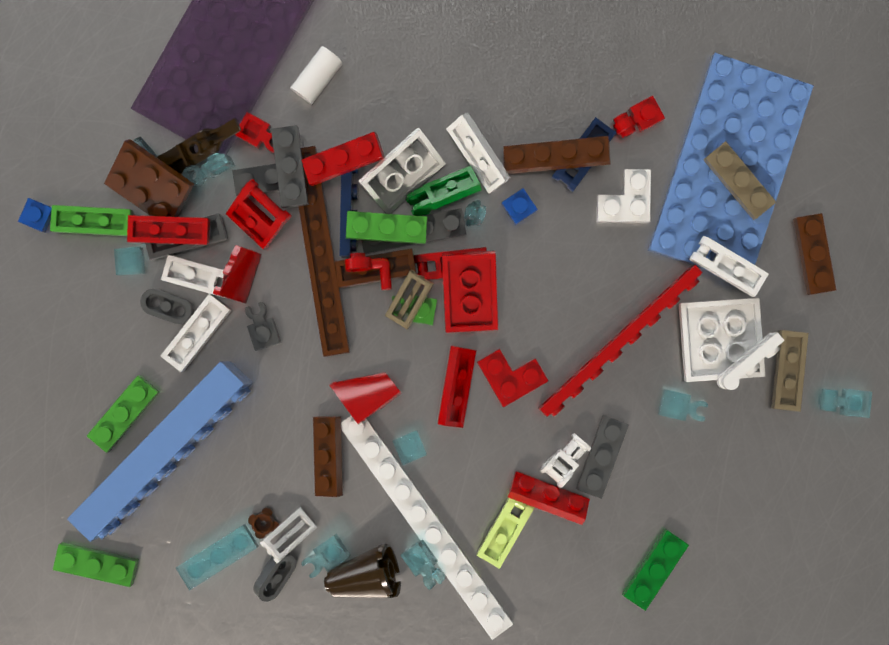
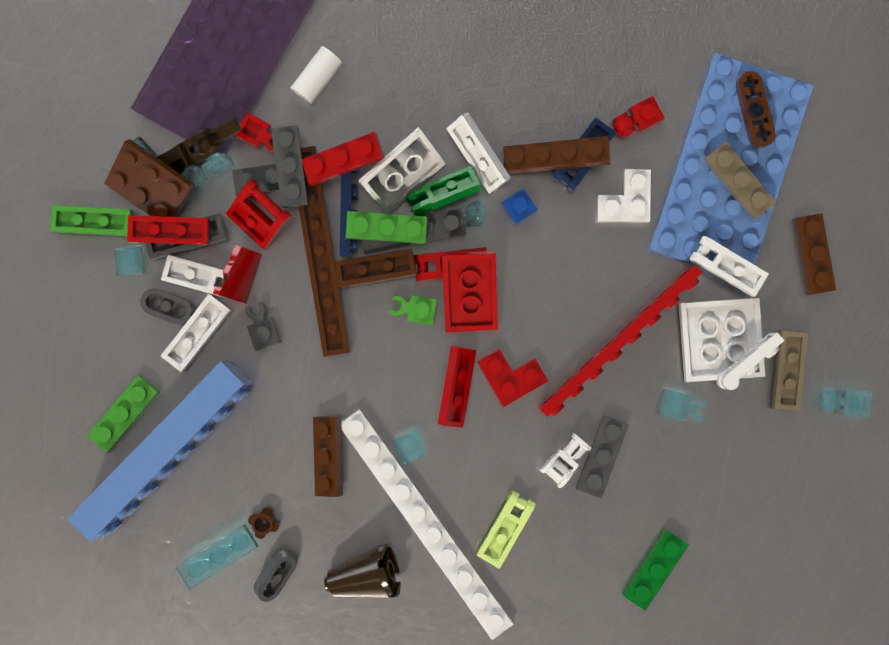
(36, 215): blue plate -> none
(95, 564): bright green plate -> none
(272, 549): white tile -> none
(328, 554): clear light blue plate -> none
(359, 262): red plate -> none
(365, 394): red slope -> none
(420, 280): dark tan tile -> none
(422, 561): clear light blue plate -> none
(549, 498): red plate -> none
(743, 93): none -> reddish brown beam

